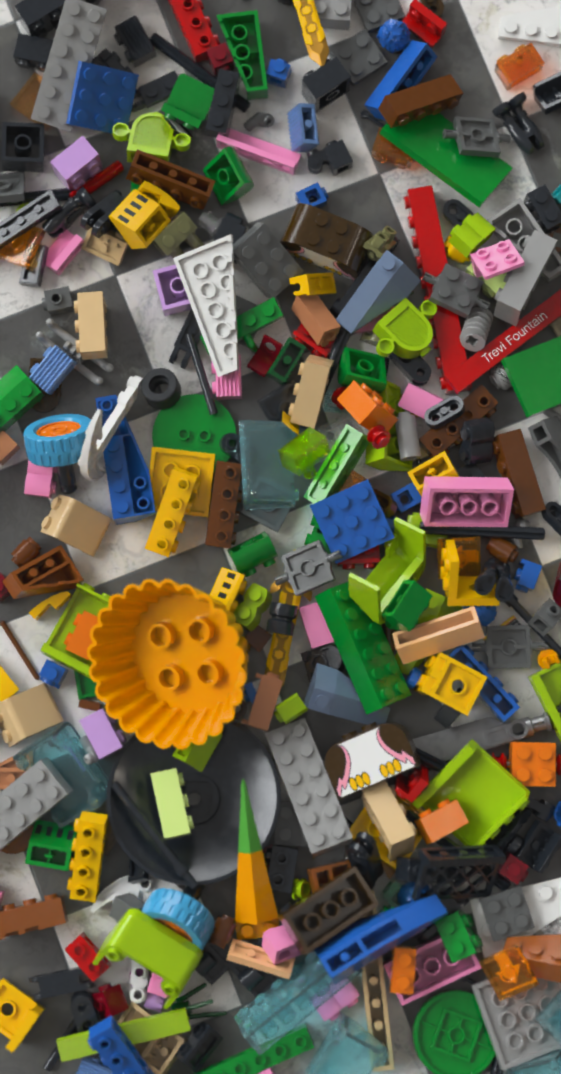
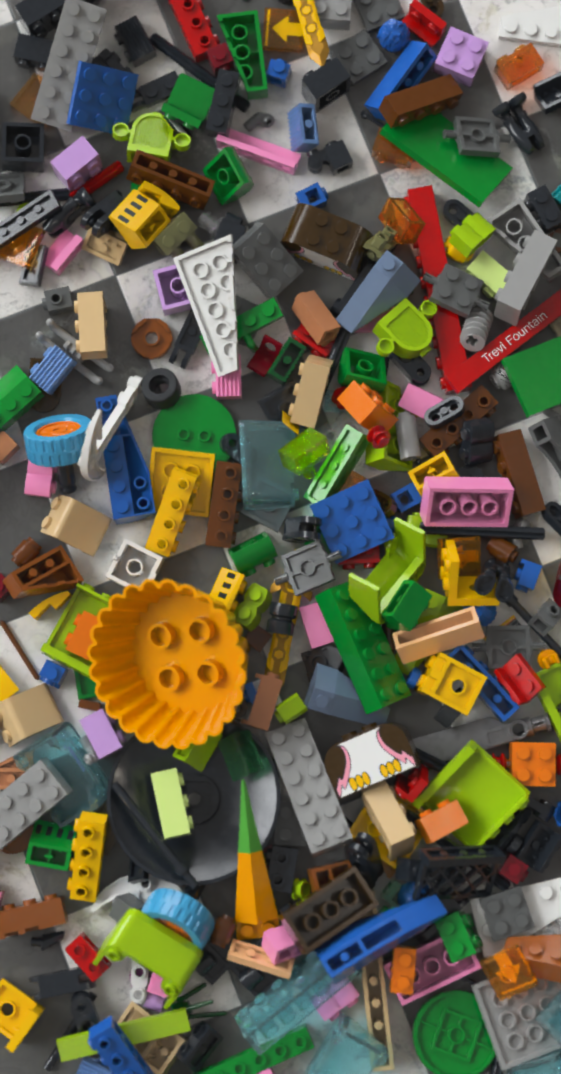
(47, 940): none -> black bar
(110, 1000): dark red brick -> none
(133, 565): none -> white brick
(157, 349): none -> dark orange tile
(201, 374): black bar -> none
(241, 755): none -> clear green panel
(282, 30): none -> clear orange tile
(301, 529): none -> black piece
(314, 284): yellow hinge -> none
(370, 339): olive tile -> none
(403, 219): none -> clear orange brick
(460, 56): none -> lavender brick
(496, 260): bright pink bracket -> none
(519, 680): none -> red bracket

